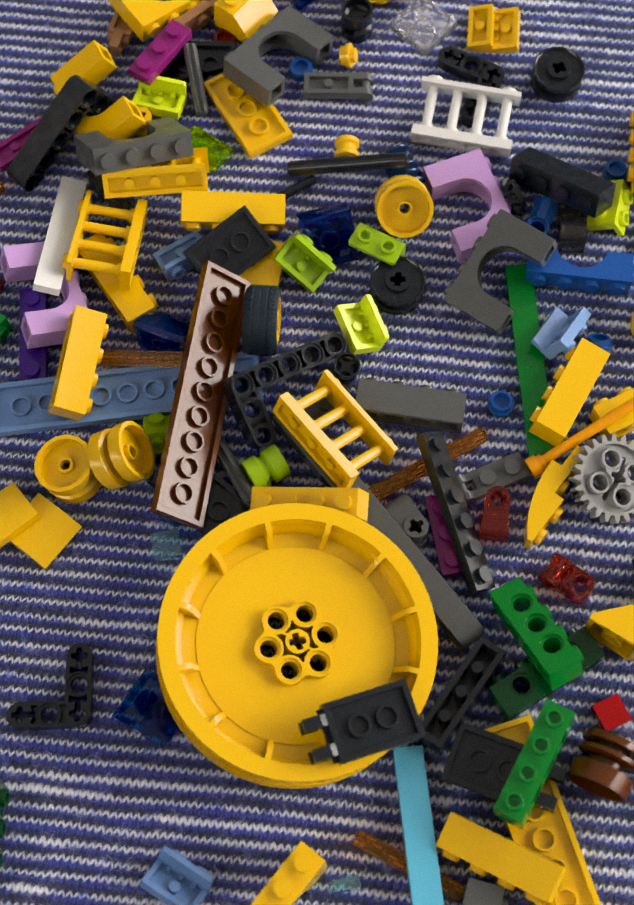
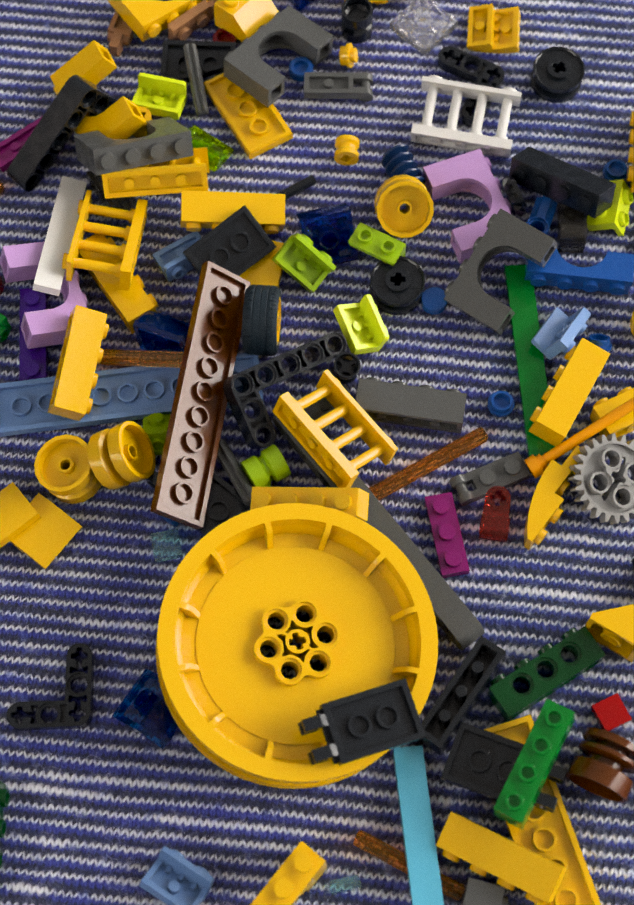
(160, 52): magenta plate -> none
(348, 164): black axle -> none
(409, 518): dark grey piece -> none
(433, 300): none -> blue tile
(455, 512): black plate -> none
(554, 667): green brick -> none
(565, 578): clear red piece -> none

